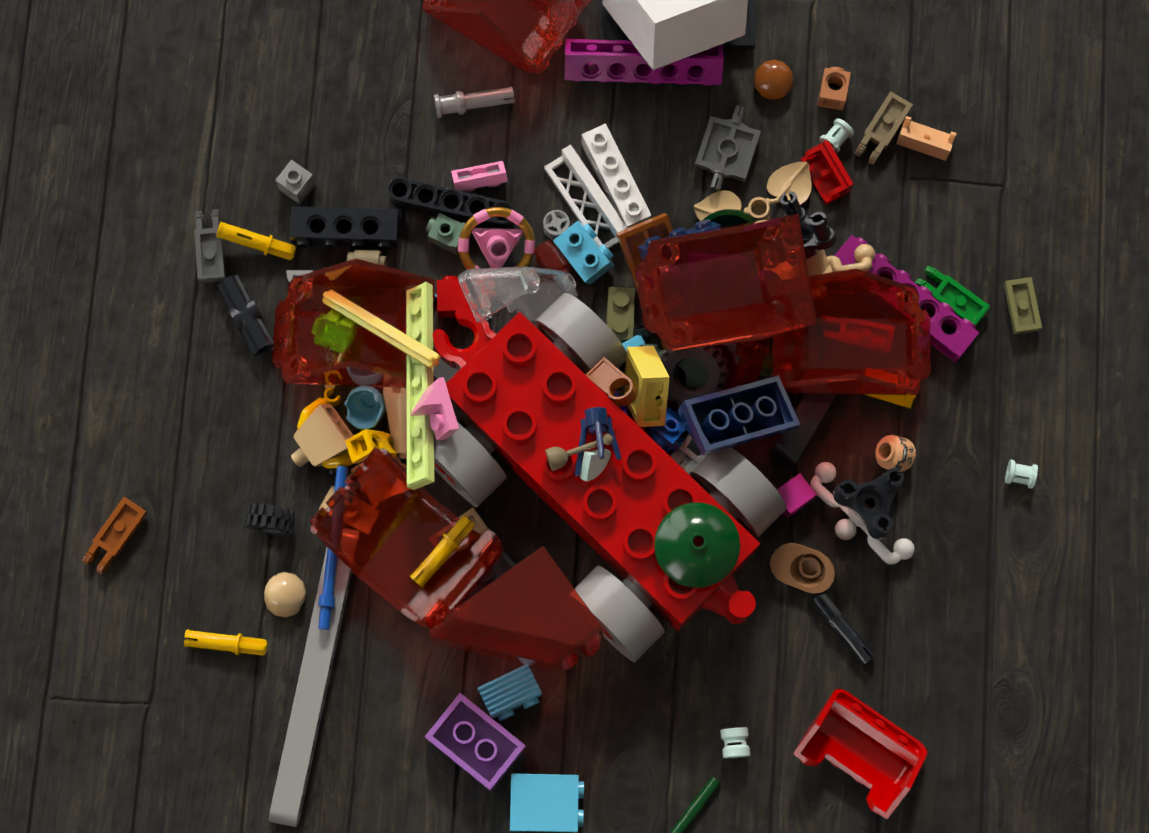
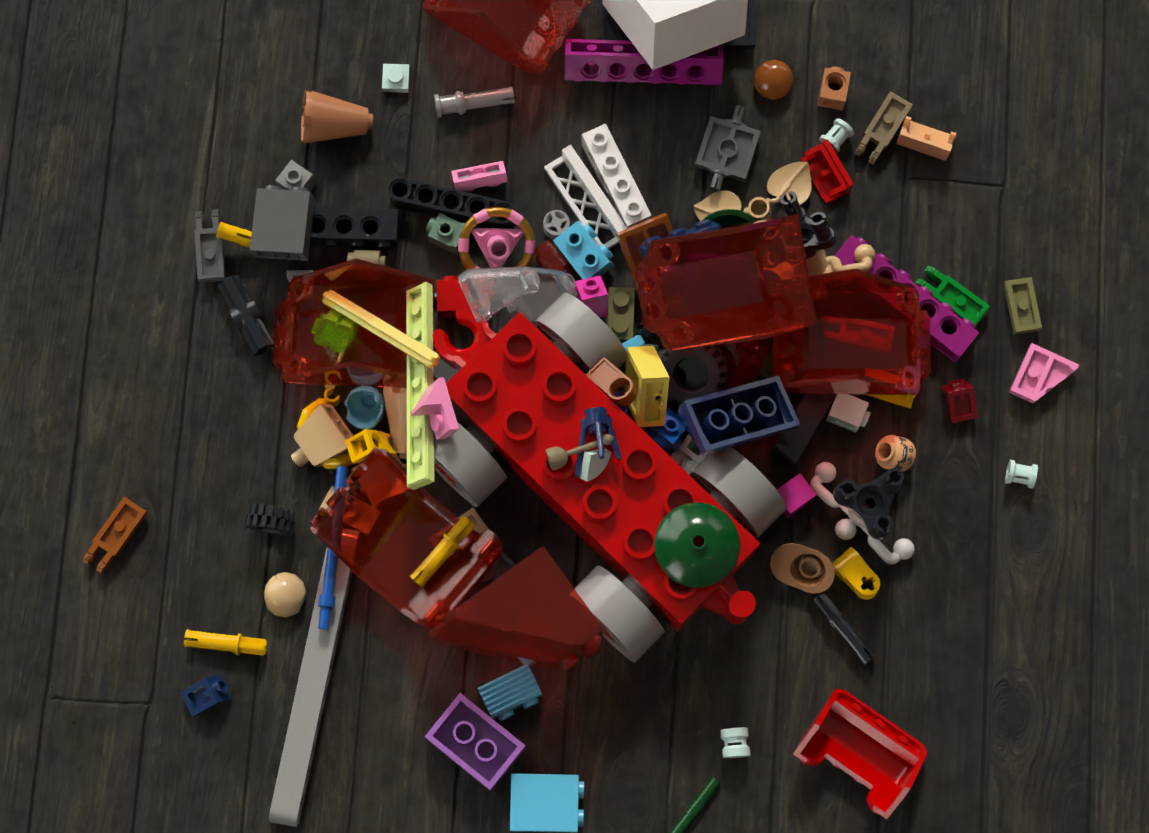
(206, 694): none -> dark blue bracket
(282, 223): none -> dark grey brick
(332, 118): none -> nougat cone
(396, 78): none -> light aqua plate
(593, 295): none -> dark pink brick
(848, 412): none -> brick
(853, 570): none -> yellow piece
(960, 400): none -> dark red bracket
(1040, 373): none -> bright pink wing

